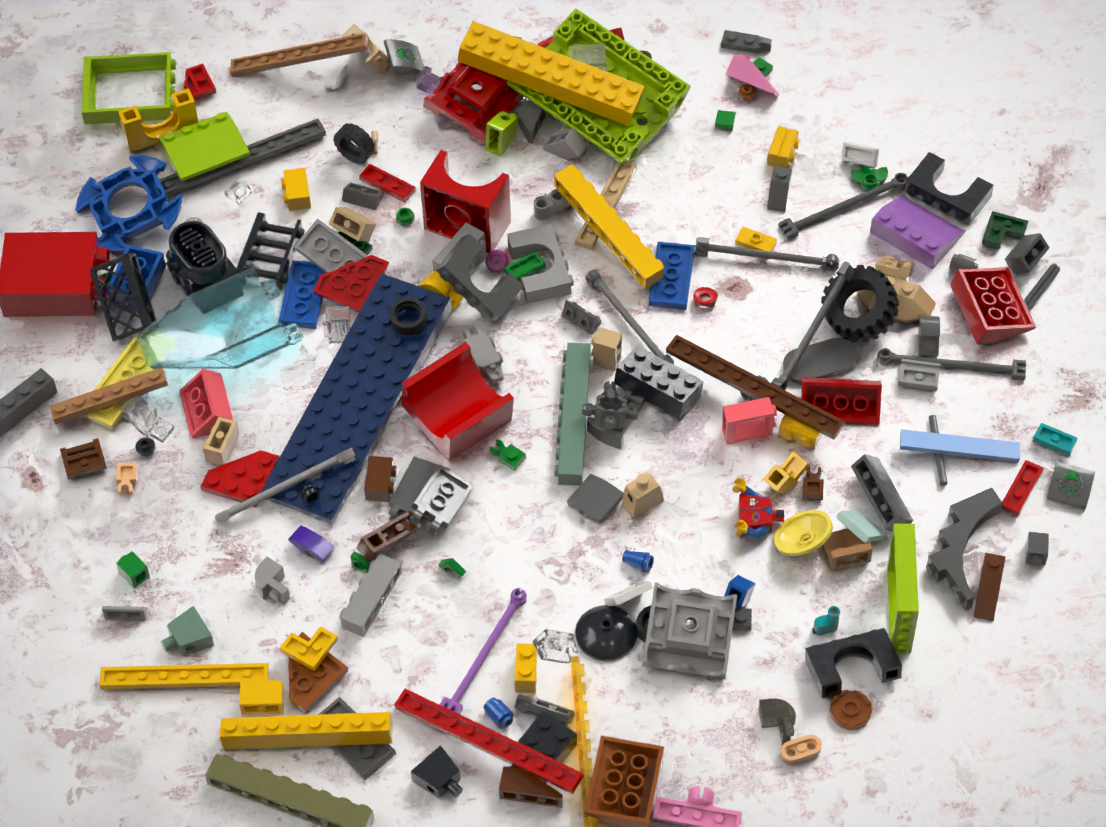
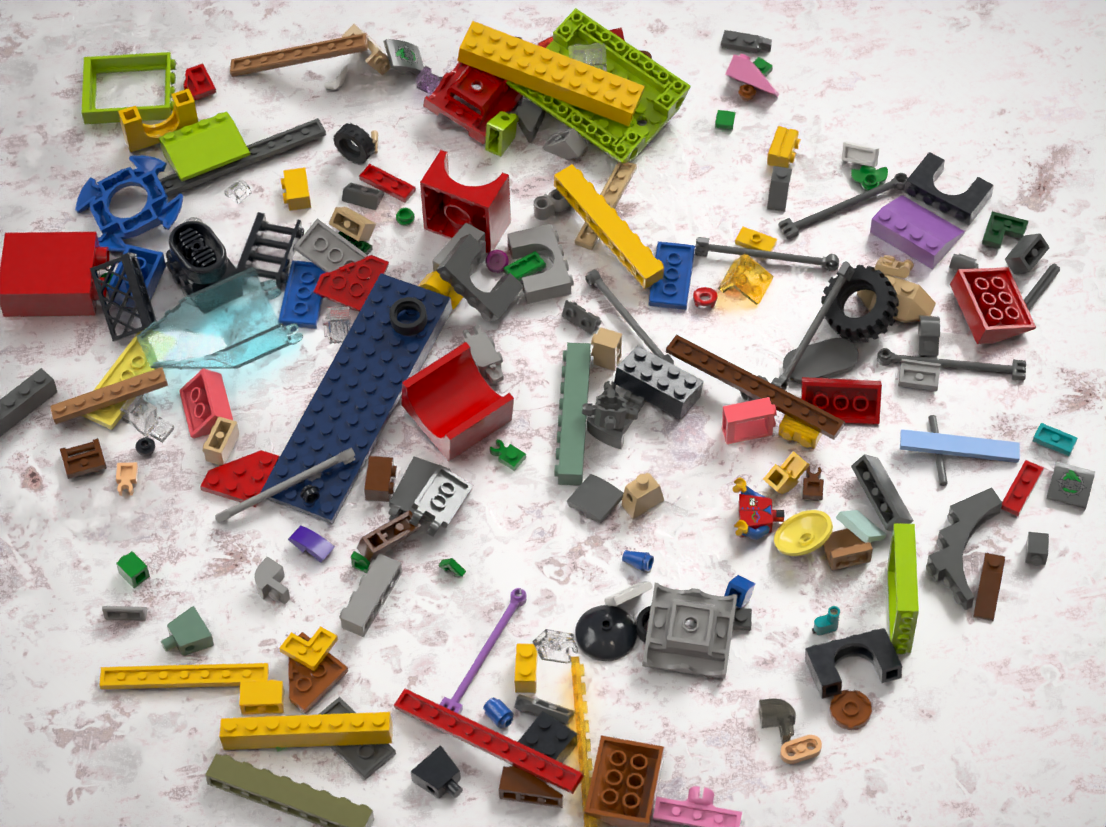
(747, 278): none -> clear yellow bracket

